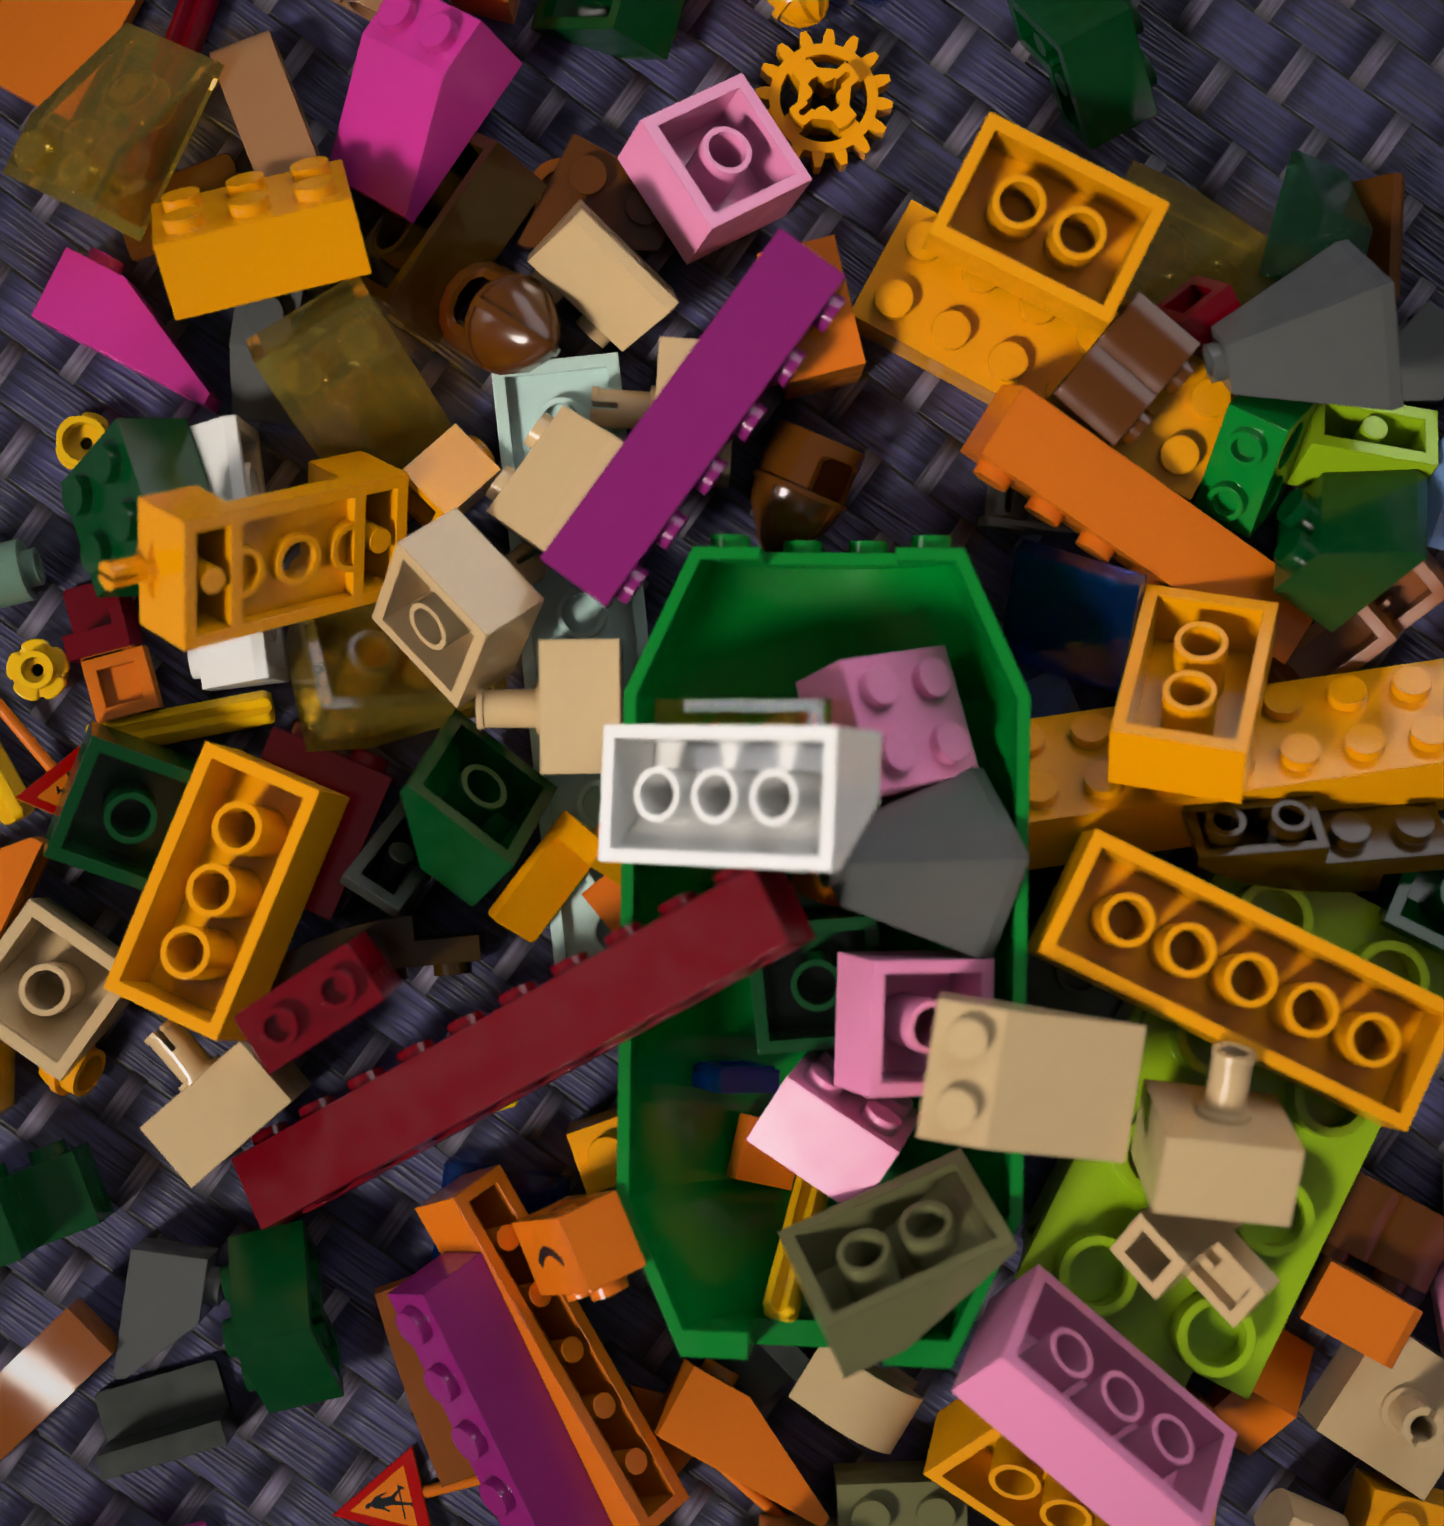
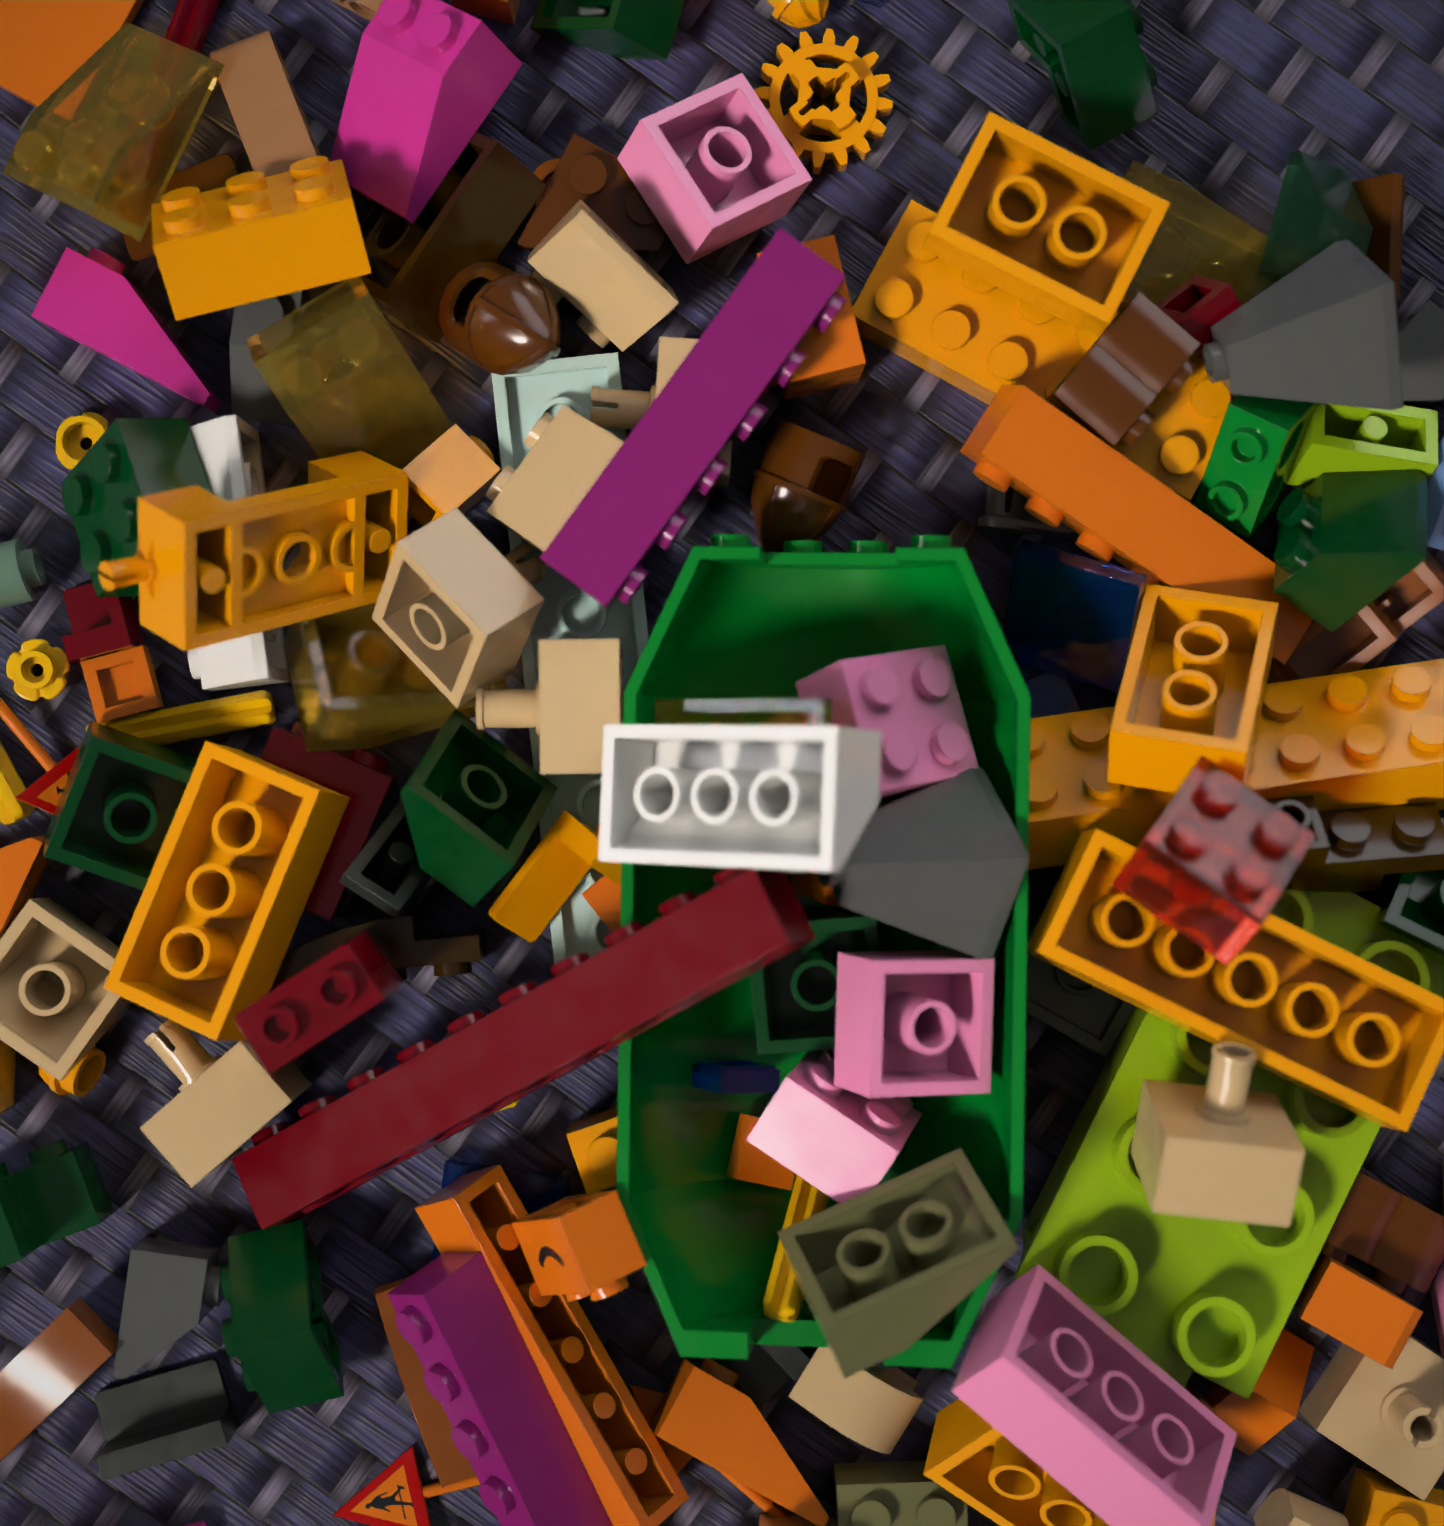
(1030, 1079): tan slope -> none
(1209, 1252): tan brick -> none
(1214, 860): none -> clear red brick

